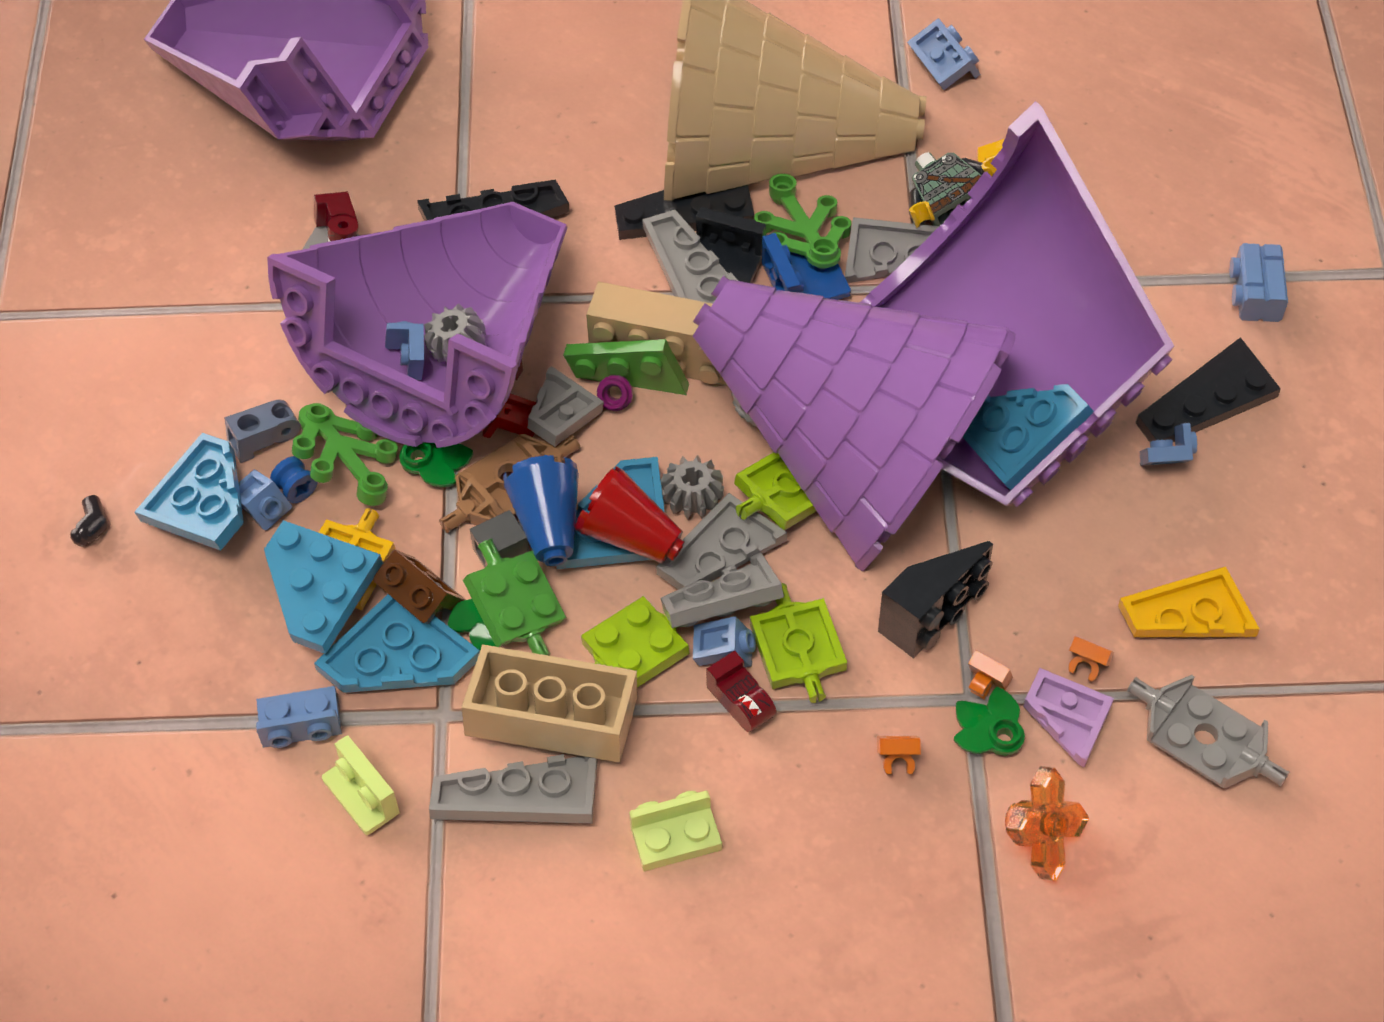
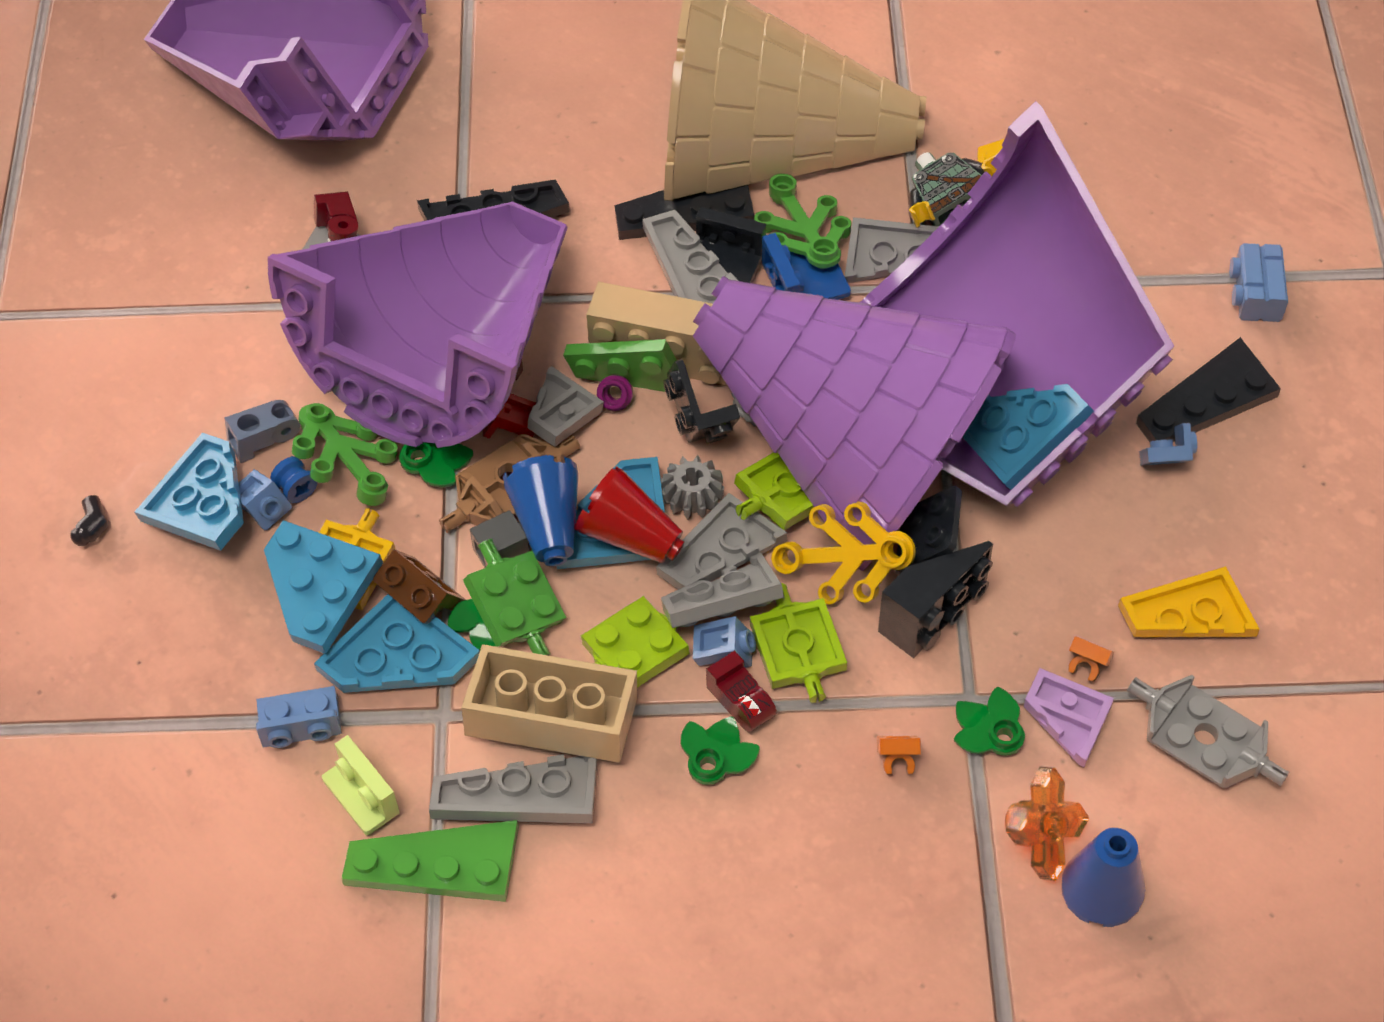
(410, 341): medium blue bracket -> none
(442, 862): none -> bright green wing
(449, 324): light grey gear -> none
(674, 830): yellowish green bracket -> none
(689, 420): none -> black bracket
(719, 747): none -> green plate
(849, 552): none -> yellow plant
(933, 525): none -> black bracket
(942, 53): medium blue bracket -> none
(987, 673): orange tile -> none
(1105, 879): none -> blue cone

